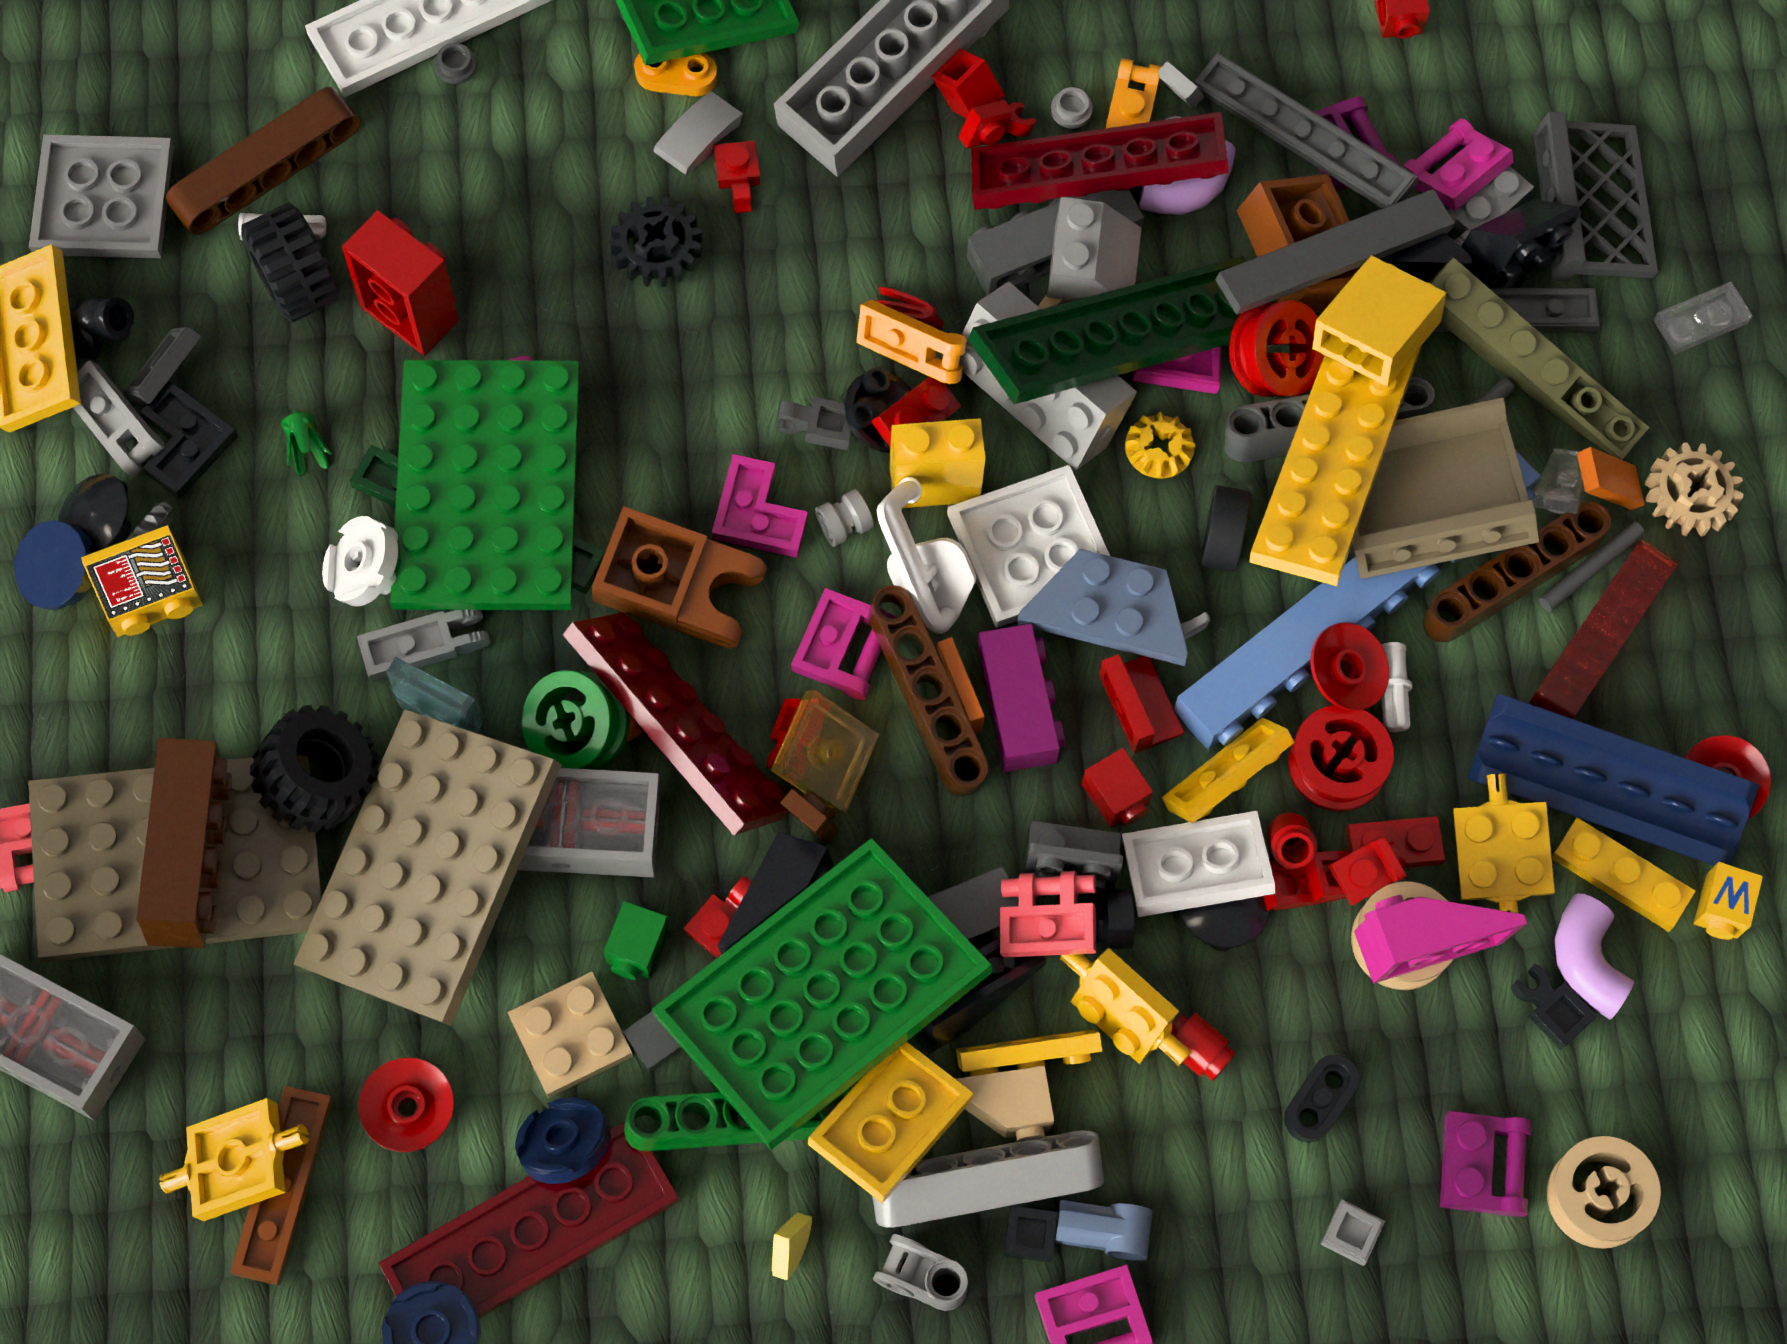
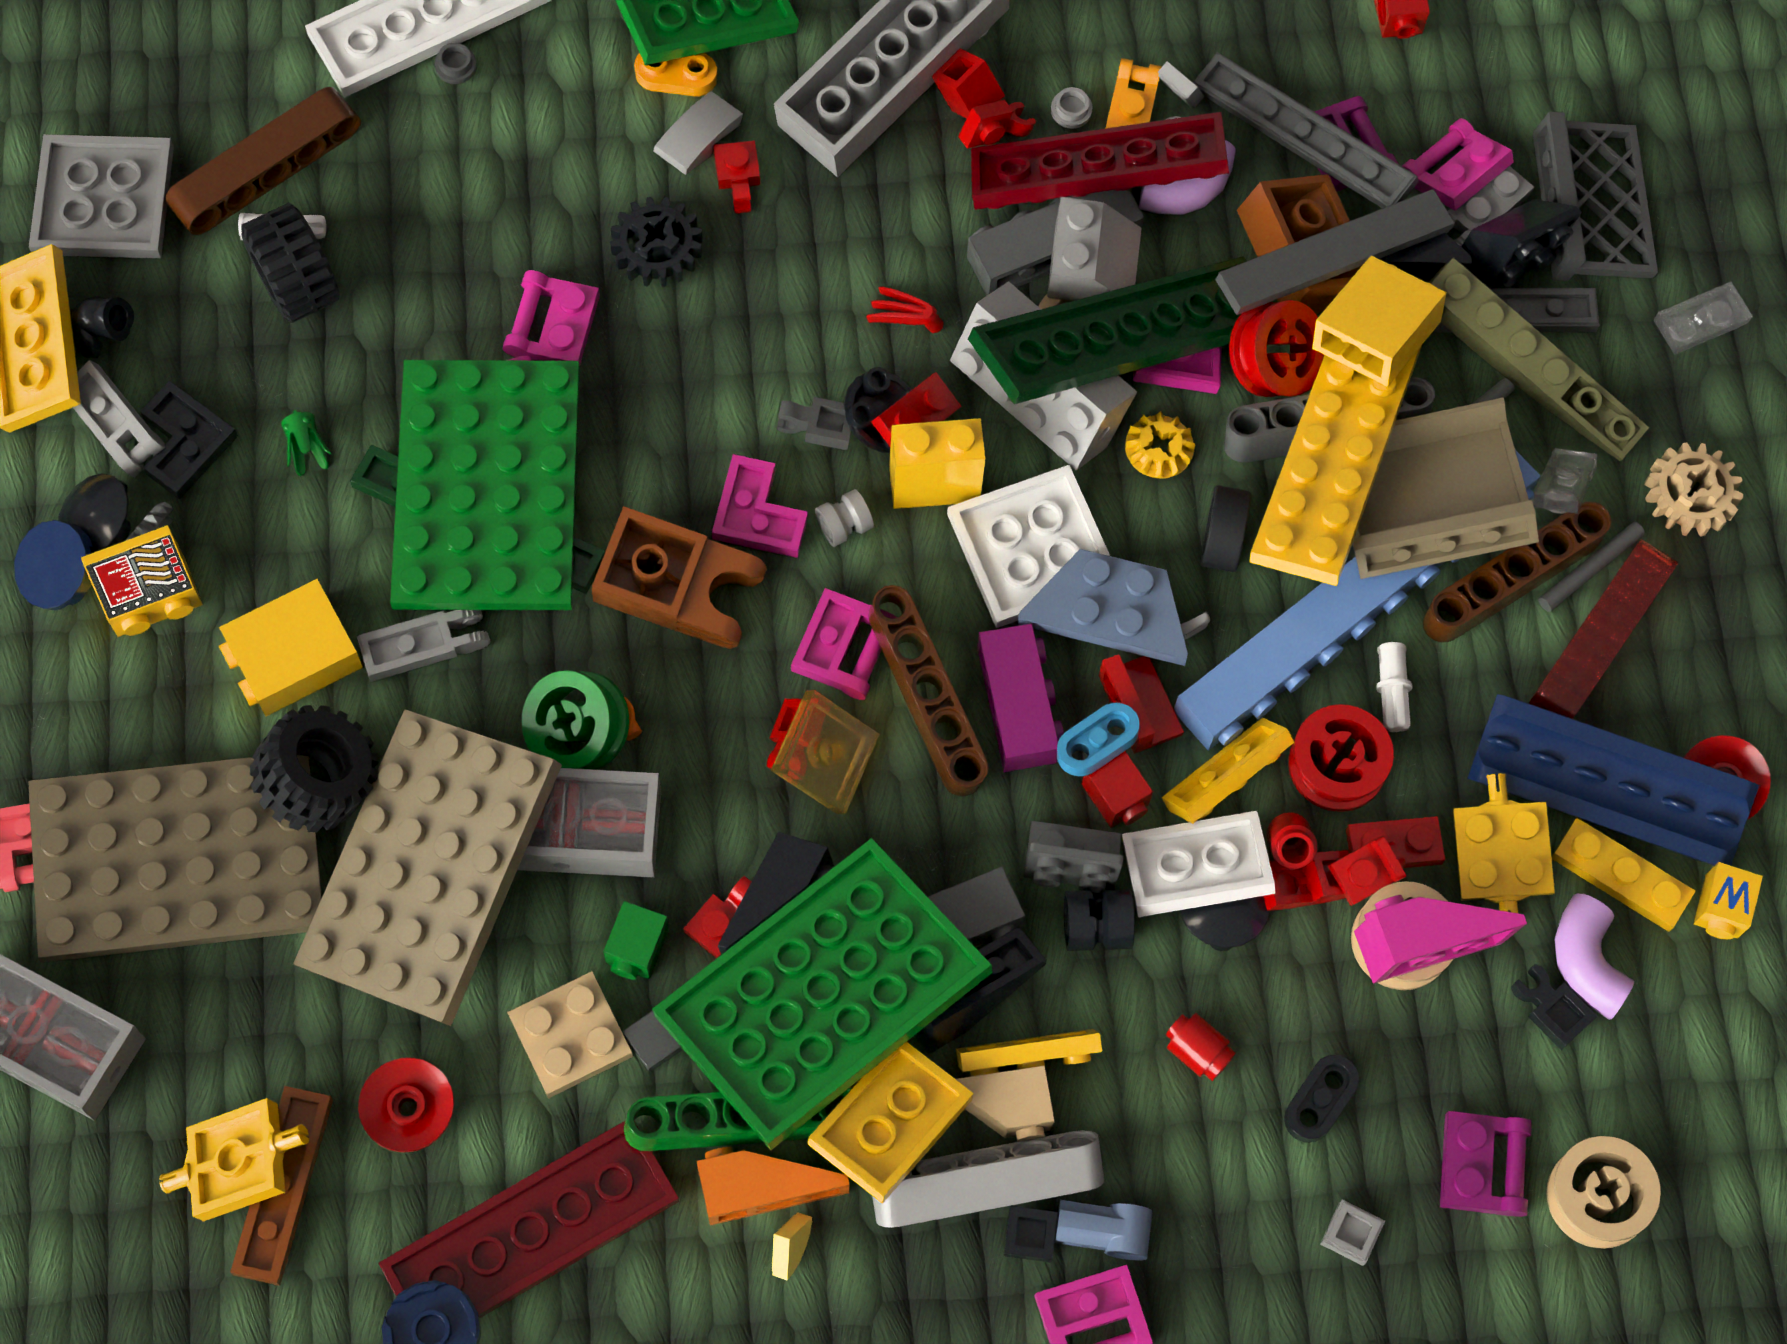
(161, 365): dark grey tile -> none
(182, 843): reddish brown brick -> none
(289, 648): none -> yellow brick
(375, 549): white plate -> none
(401, 281): red brick -> none
(432, 697): clear light blue plate -> none
(563, 1141): dark blue tile -> none
(565, 324): none -> dark pink plate
(677, 721): dark red plate -> none
(753, 1184): none -> orange slope
(812, 814): reddish brown plate -> none
(911, 342): light orange plate -> none
(919, 1273): light grey piece -> none
(931, 571): white piece -> none
(960, 681): orange tile -> none
(1048, 928): coral plate -> none
(1095, 740): none -> dark azure plate
(1125, 1007): yellow plate -> none
(1363, 666): red dish -> none
(1610, 478): orange tile -> none

